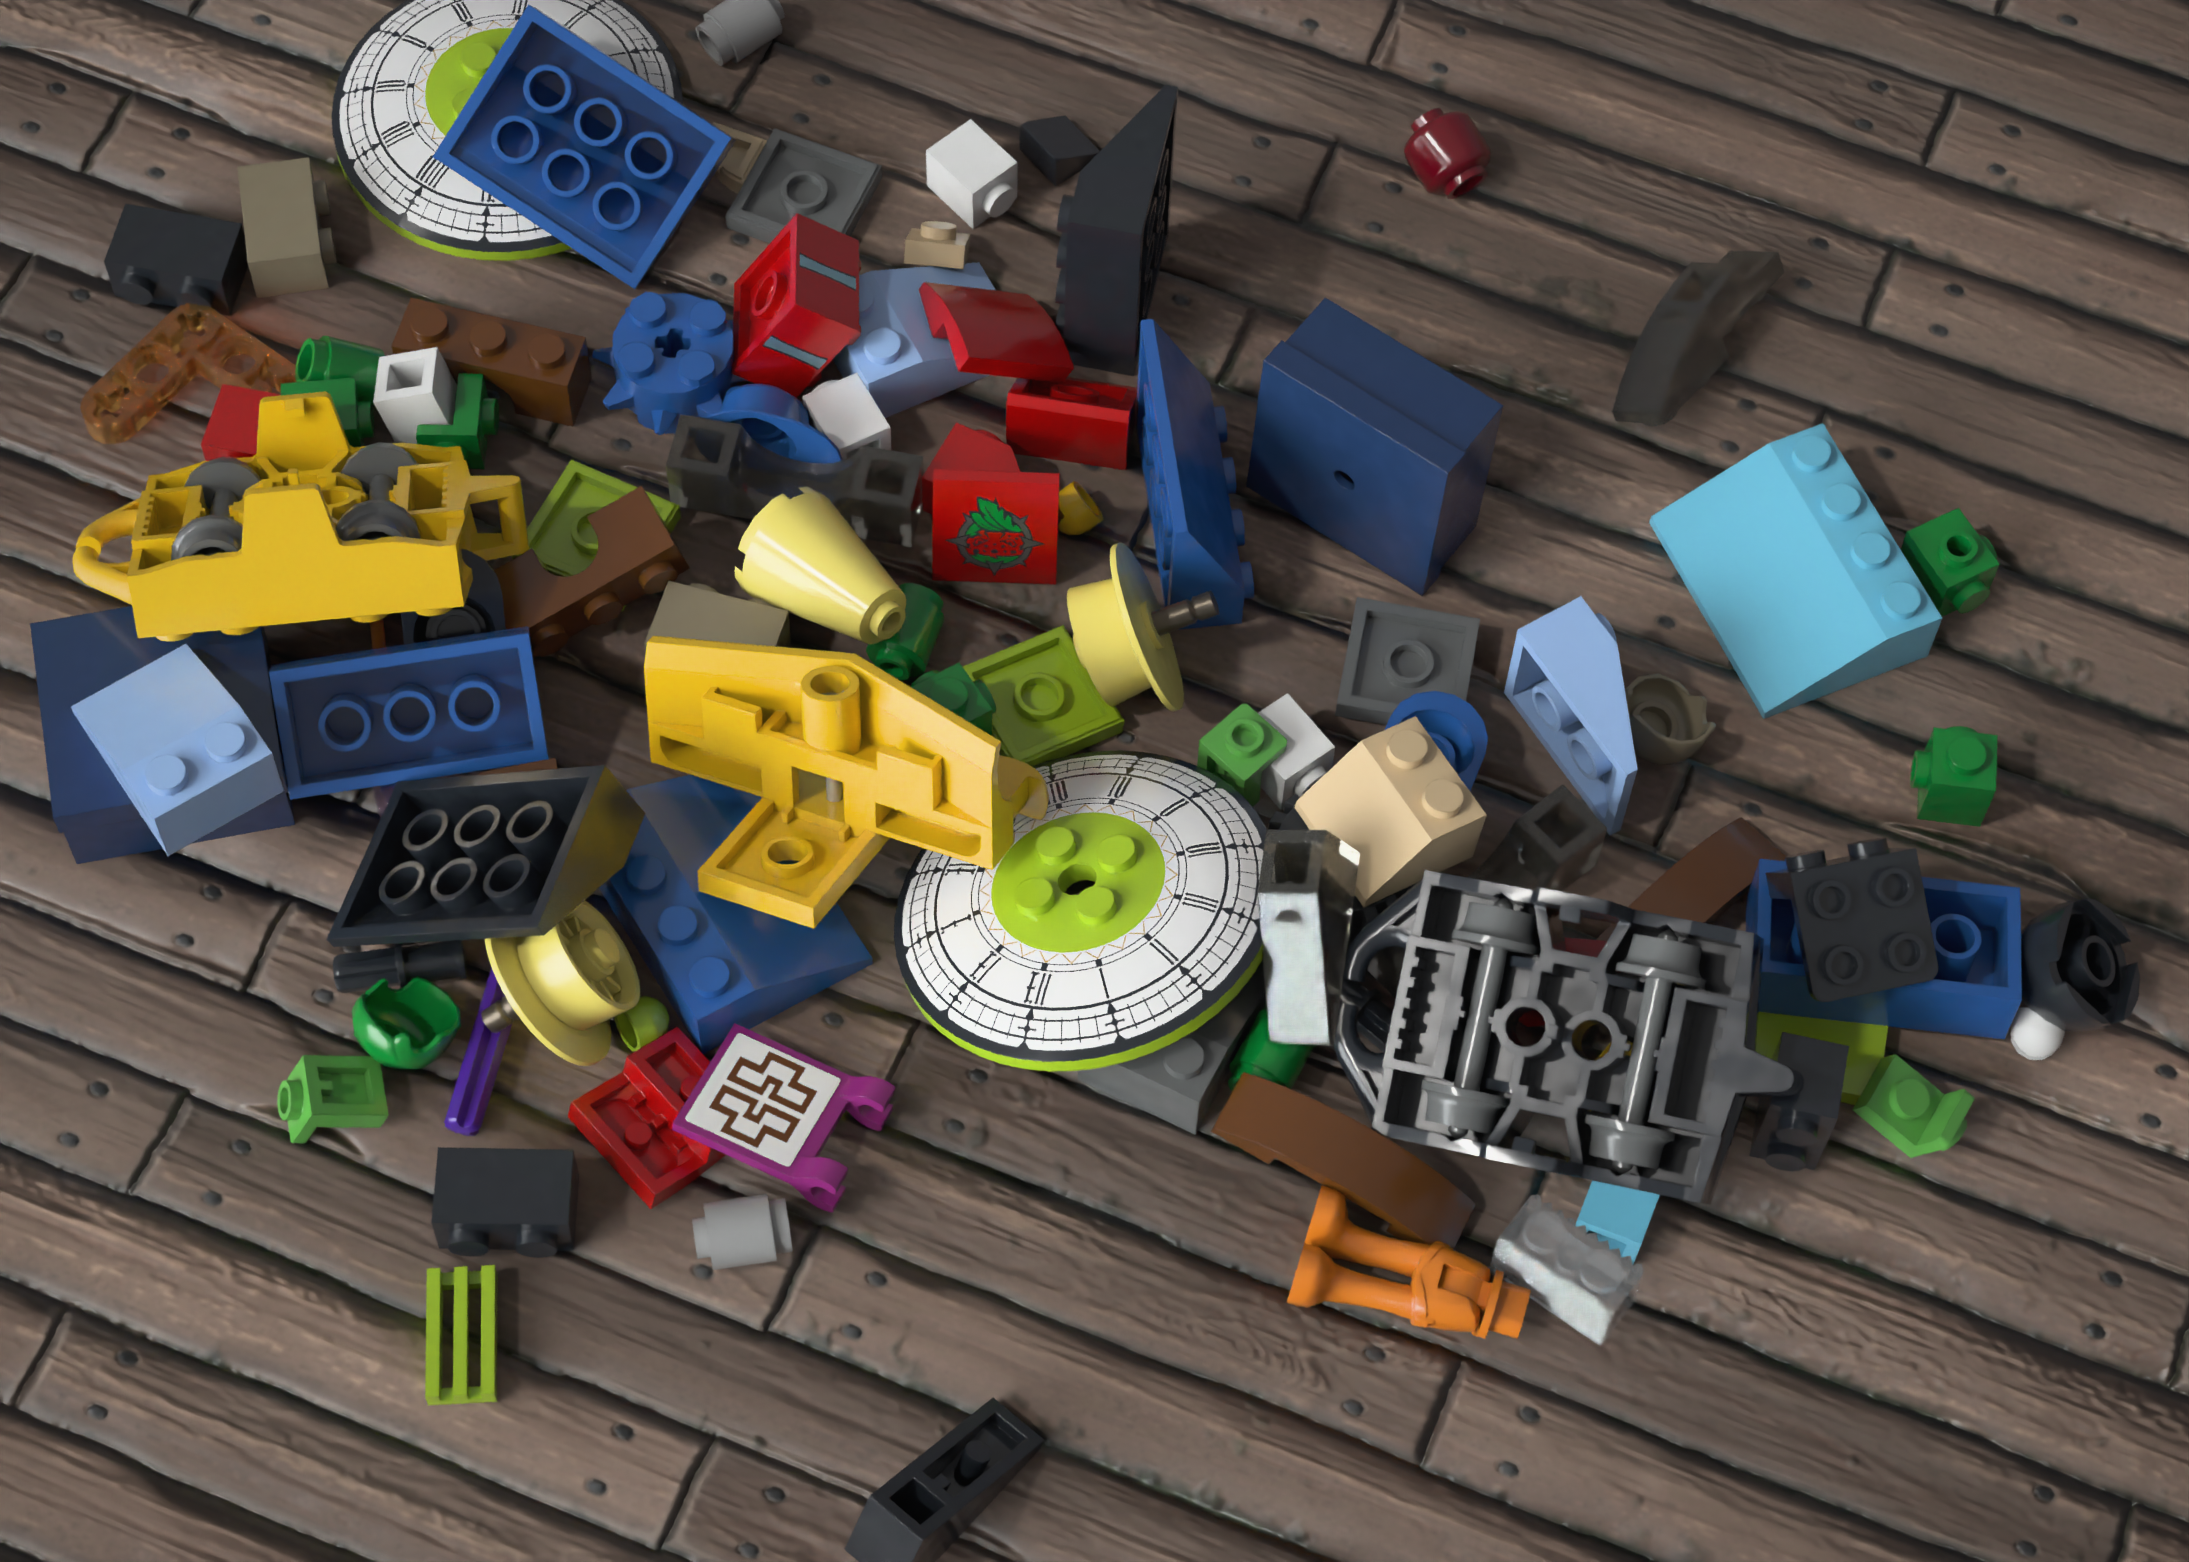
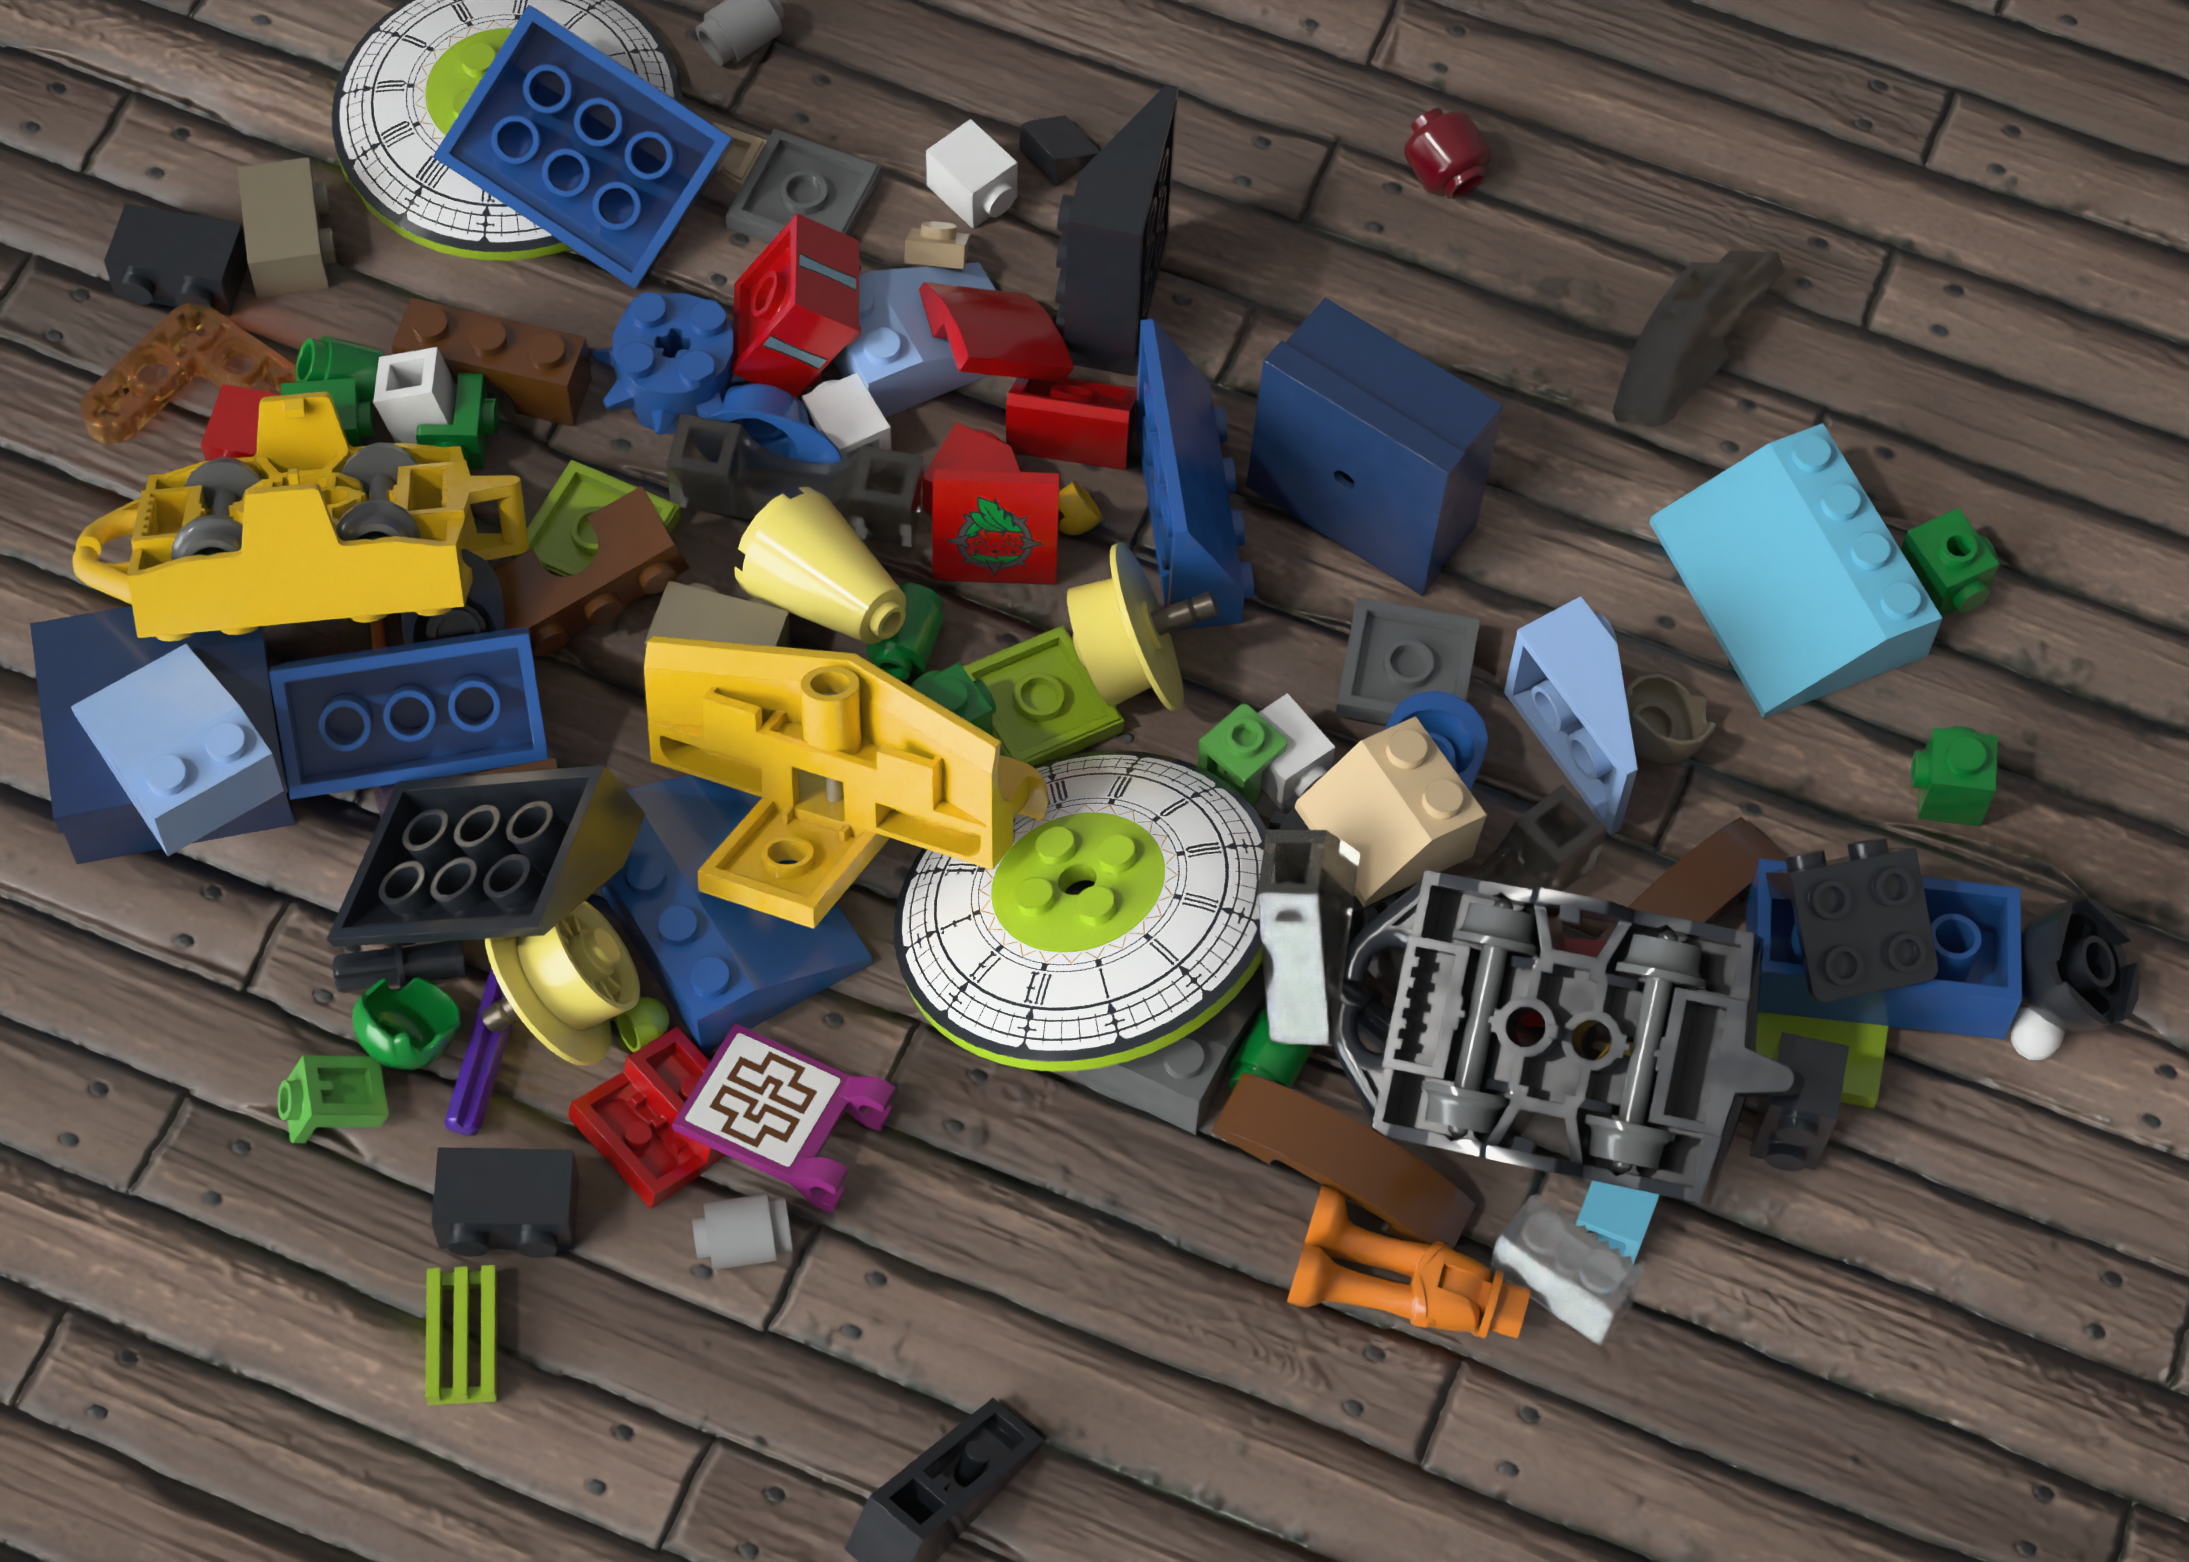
(1912, 1109): bright green bracket -> none

